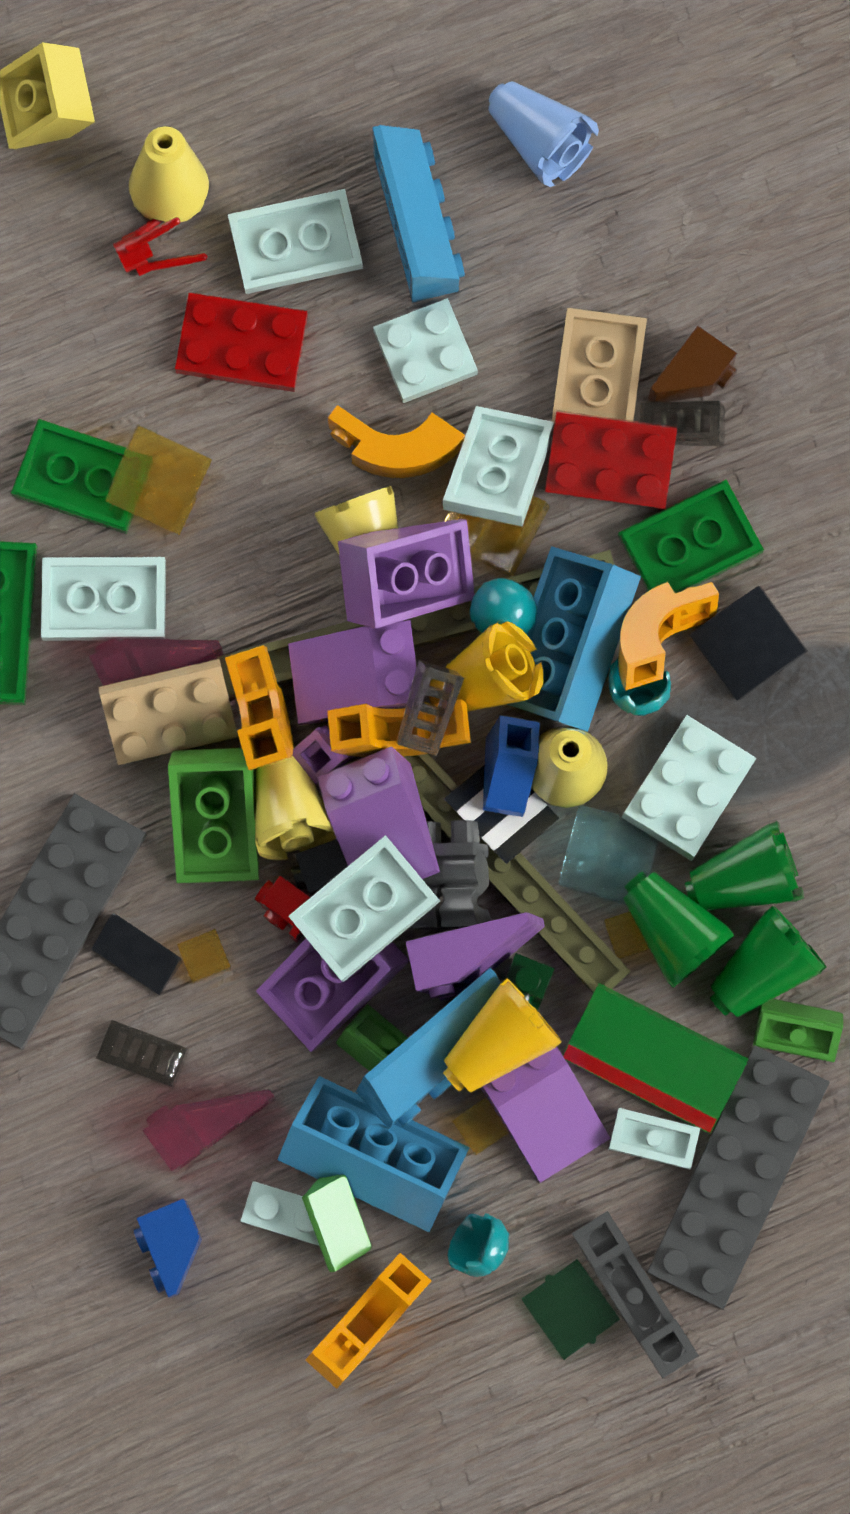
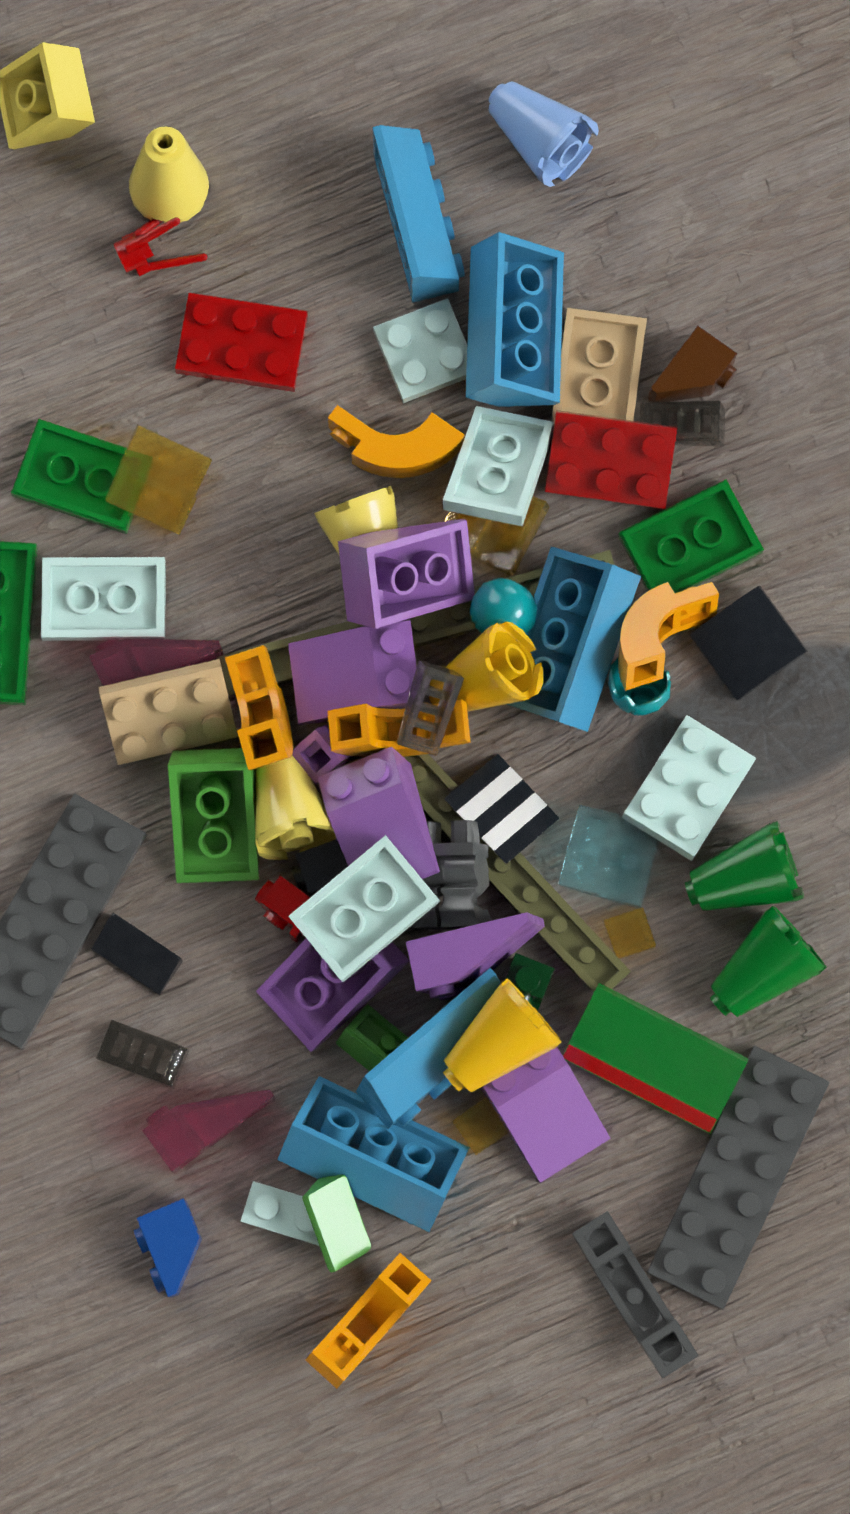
(204, 956): clear yellow tile -> none
(295, 241): light aqua plate -> none
(478, 1245): teal hair -> none
(510, 765): blue slope -> none
(514, 323): none -> dark azure slope
(569, 780): light yellow cone -> none
(570, 1309): clear green piece -> none
(654, 1138): light aqua plate -> none
(673, 926): green cone -> none
(798, 1029): bright green slope -> none

